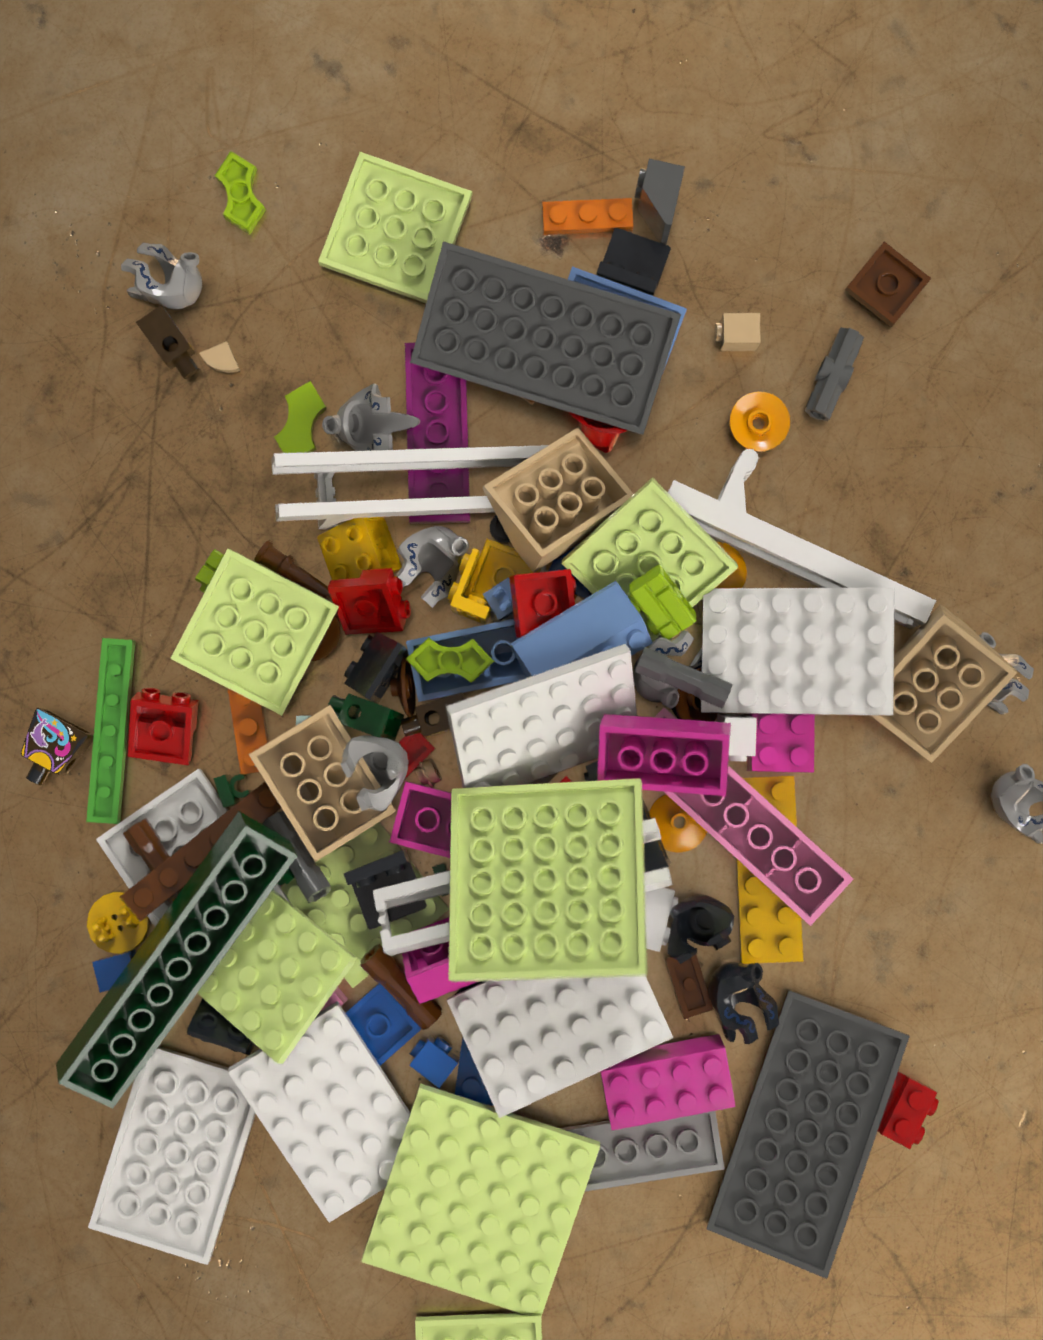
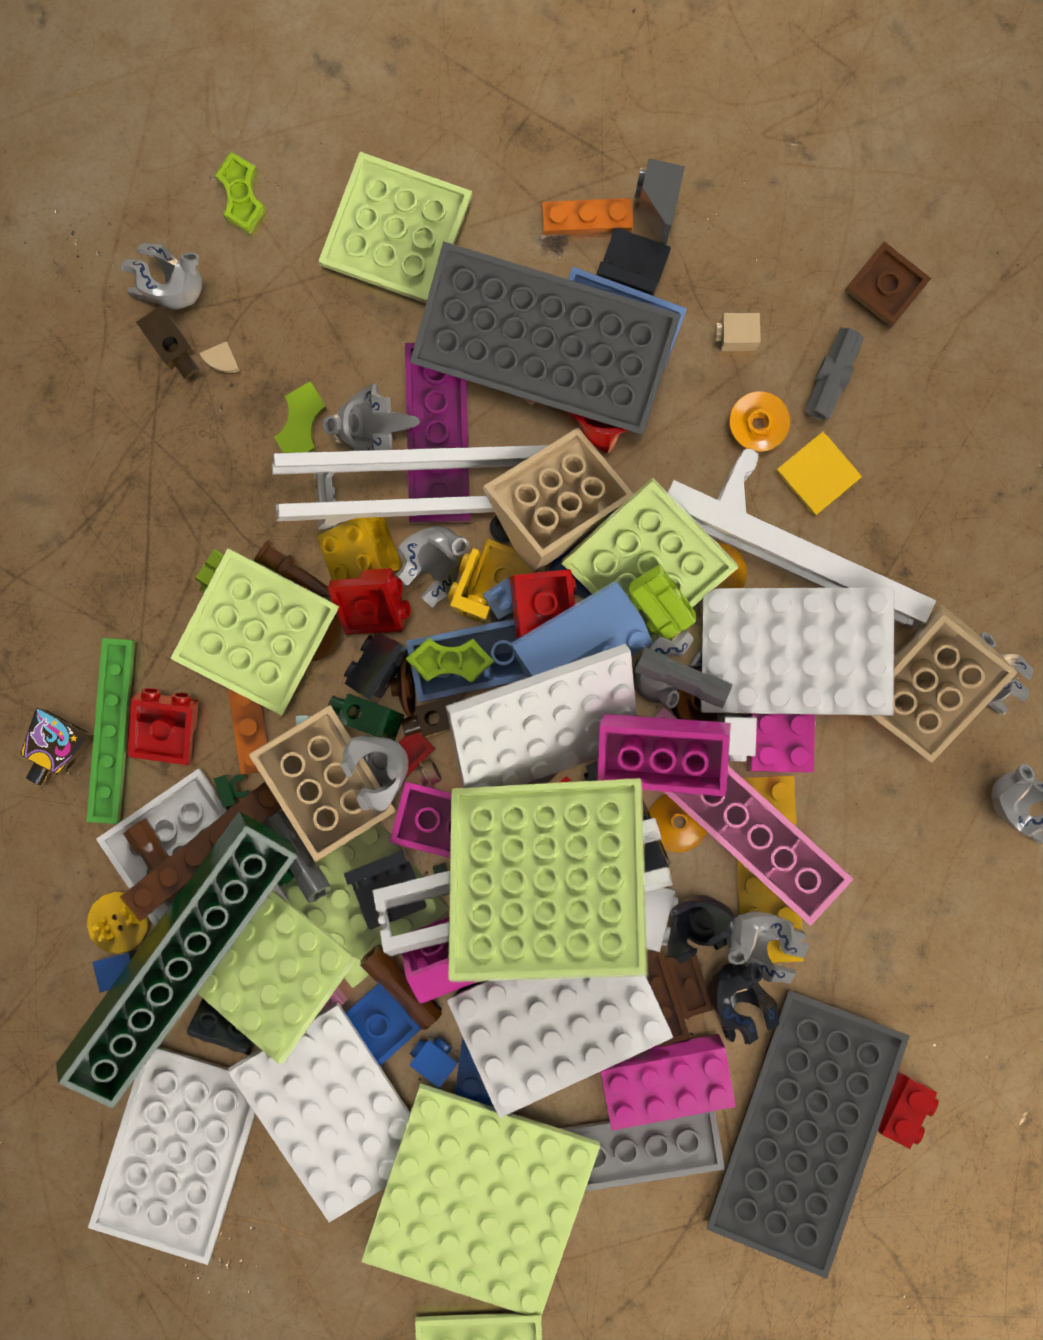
(664, 992): none -> reddish brown plate
(750, 940): none -> light grey piece
(818, 473): none -> yellow tile

